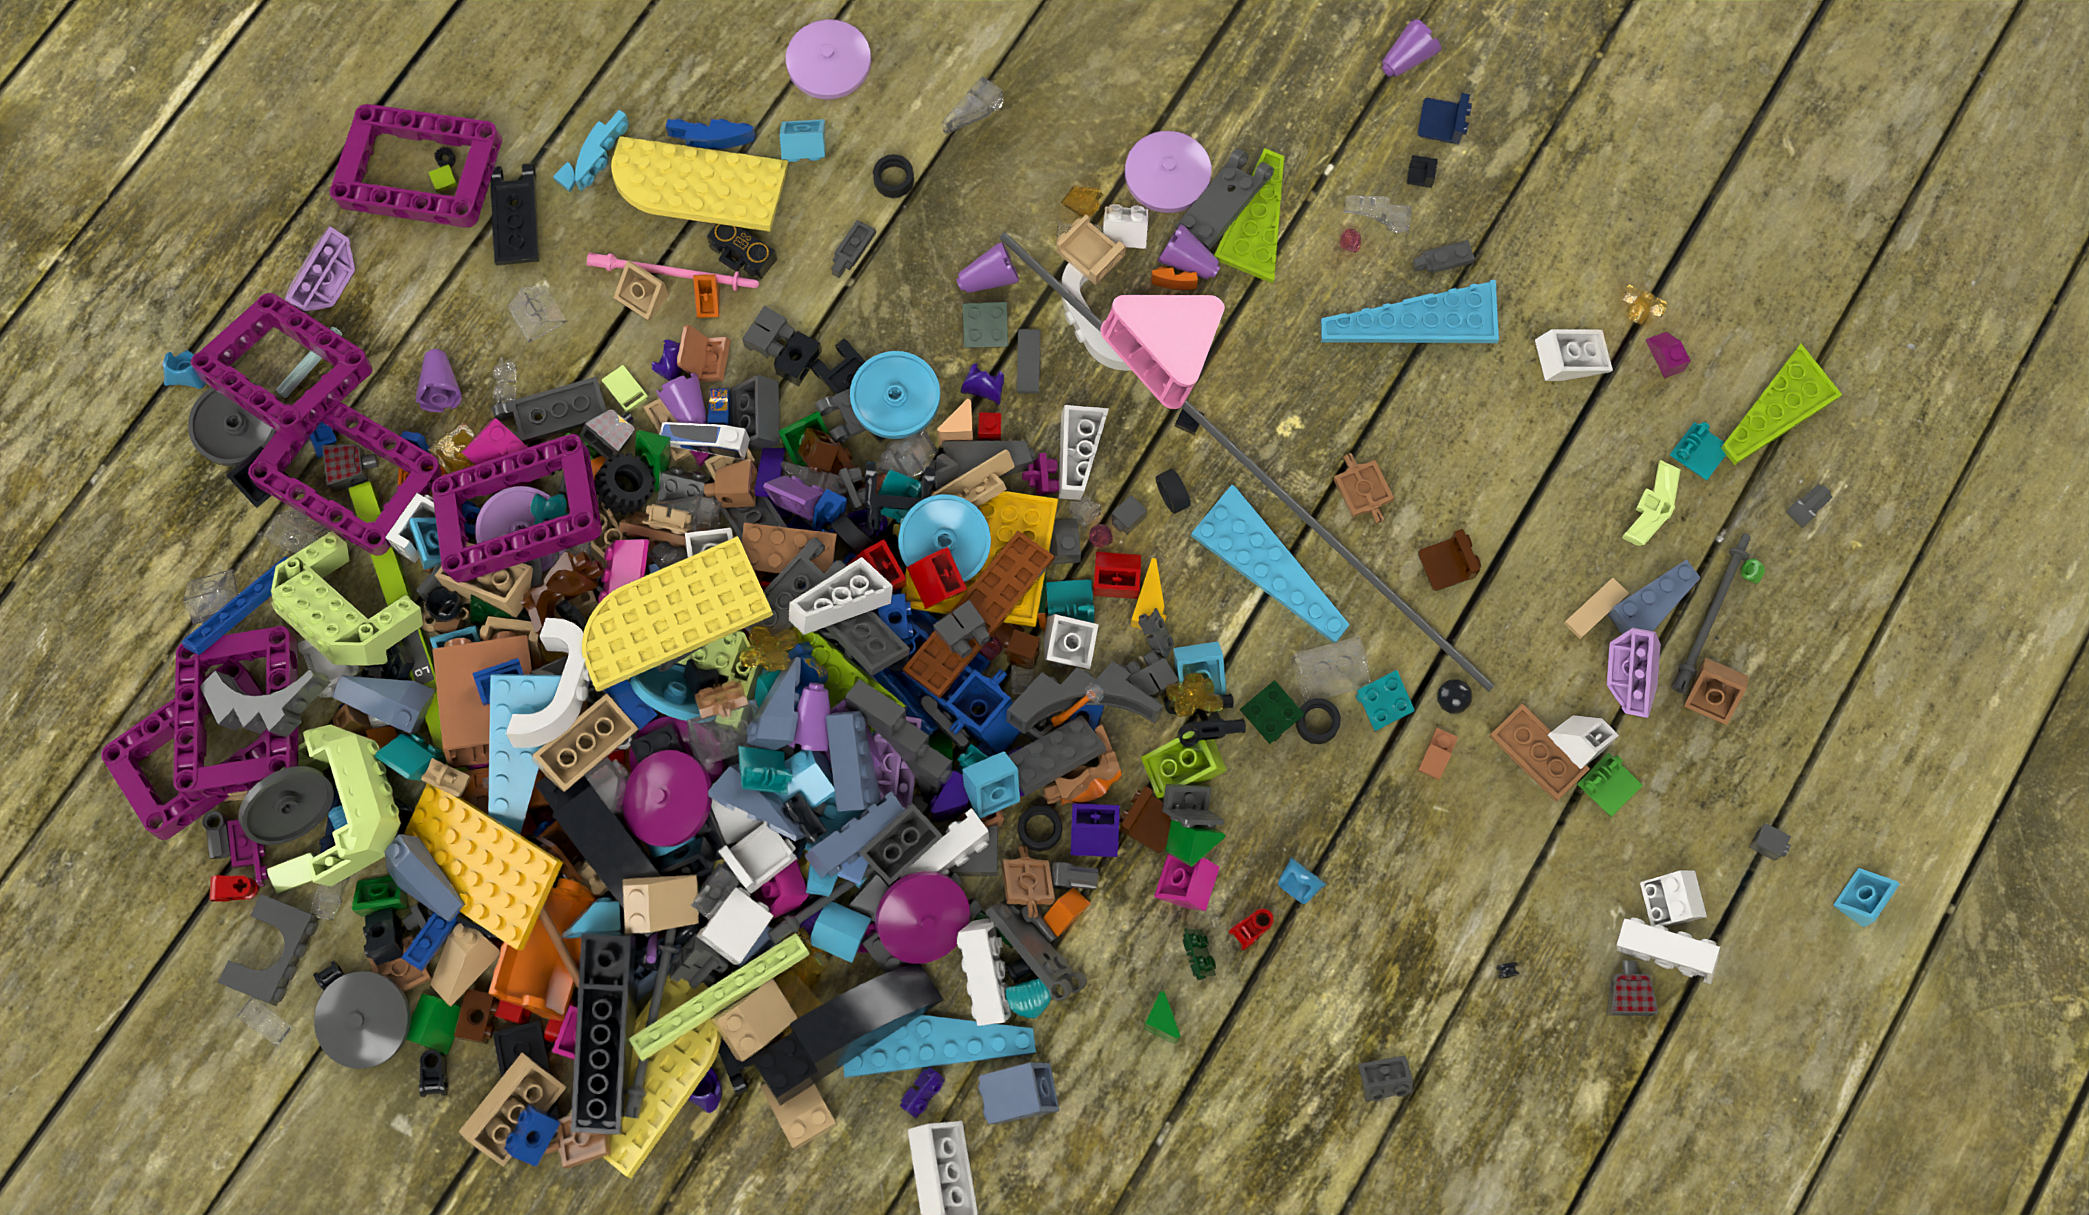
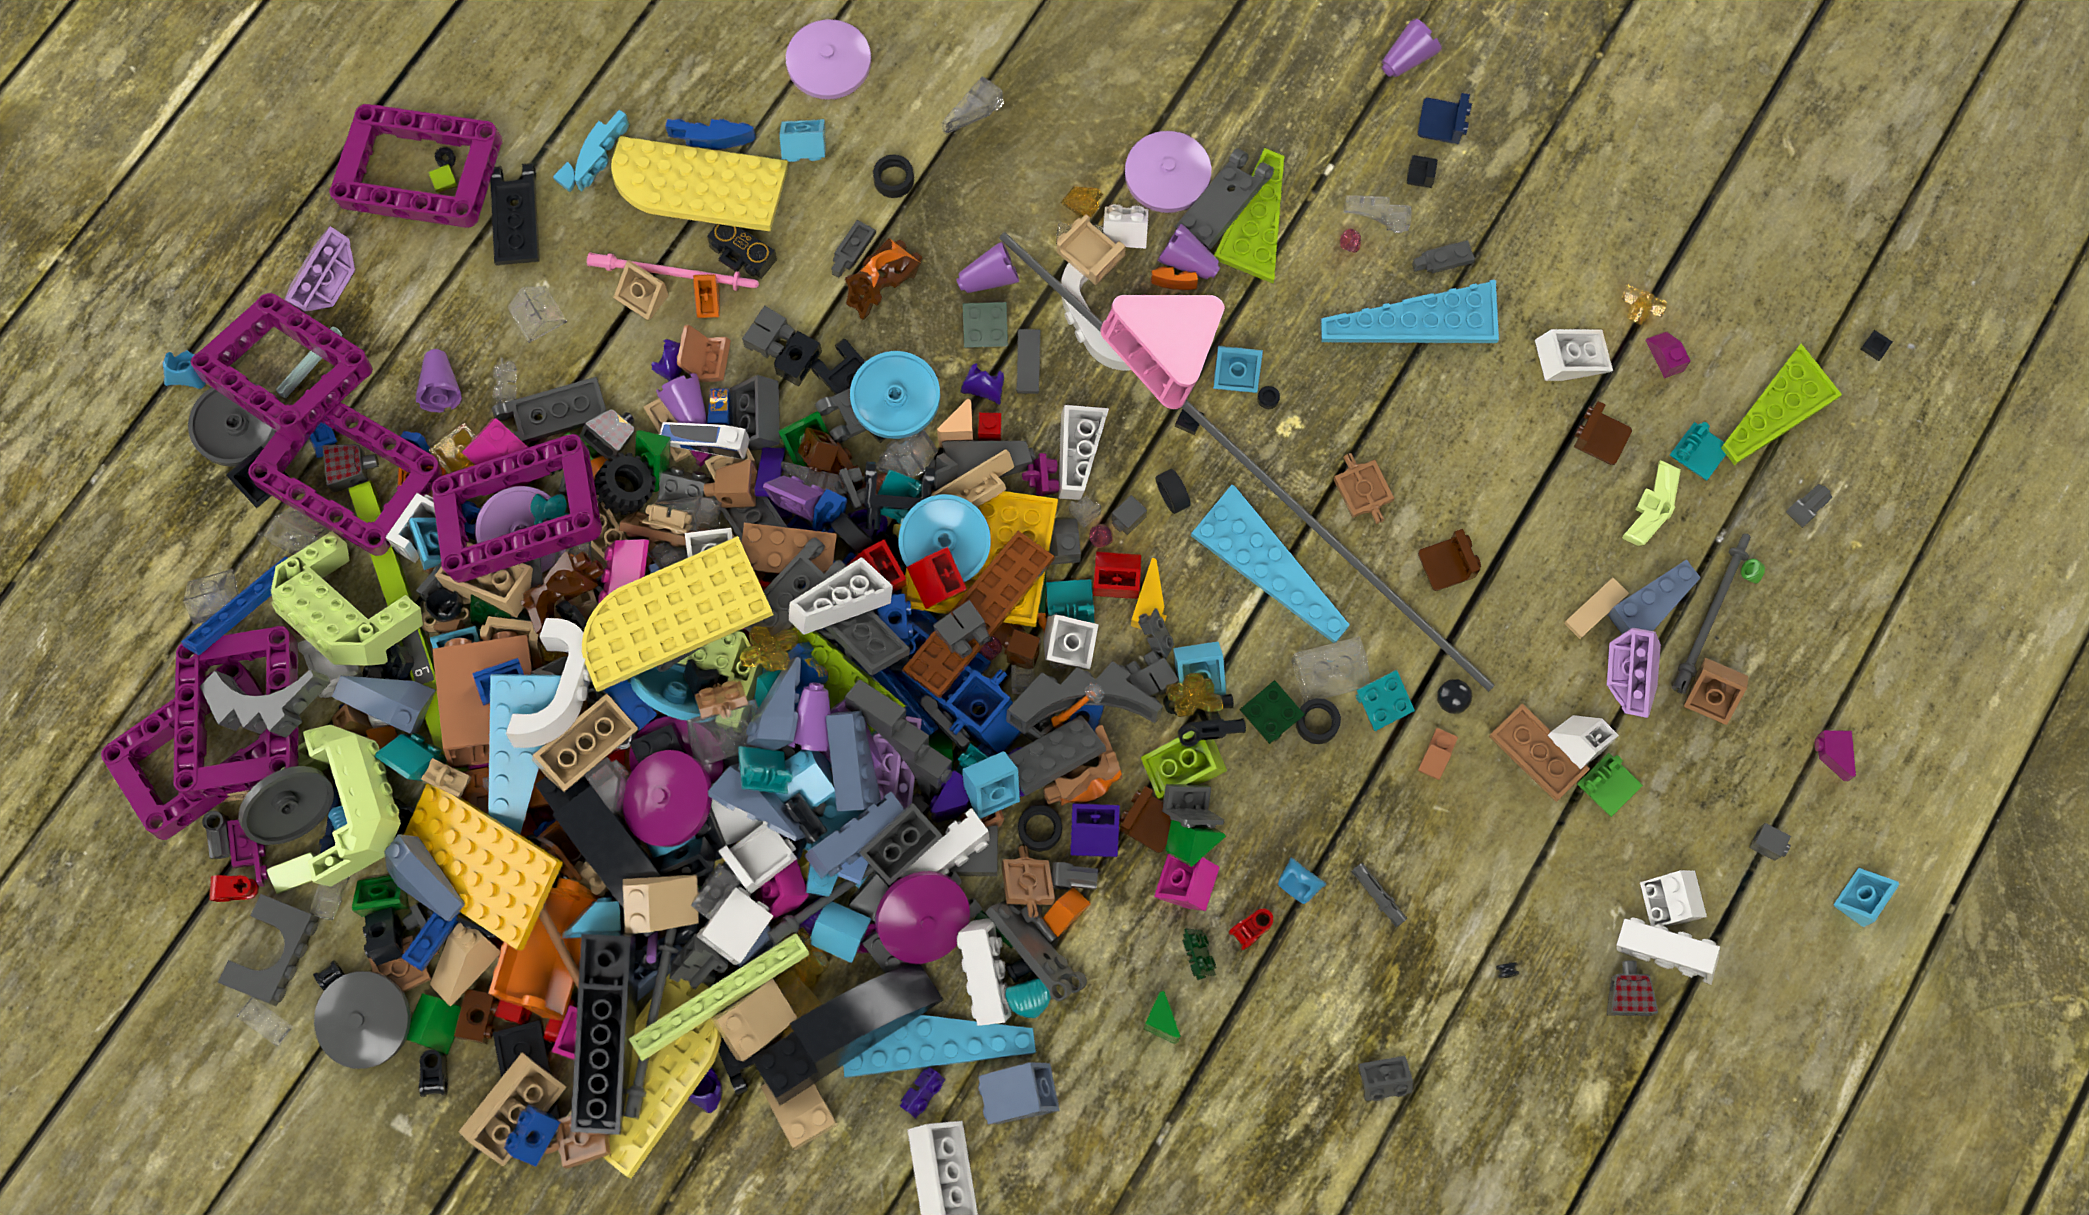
(624, 388): yellowish green piece -> none
(868, 282): none -> reddish brown hips
(1237, 369): none -> medium azure slope
(1268, 397): none -> black tile
(1376, 891): none -> dark grey pin
(1602, 435): none -> reddish brown bracket
(1837, 752): none -> magenta slope
(1876, 345): none -> black plate

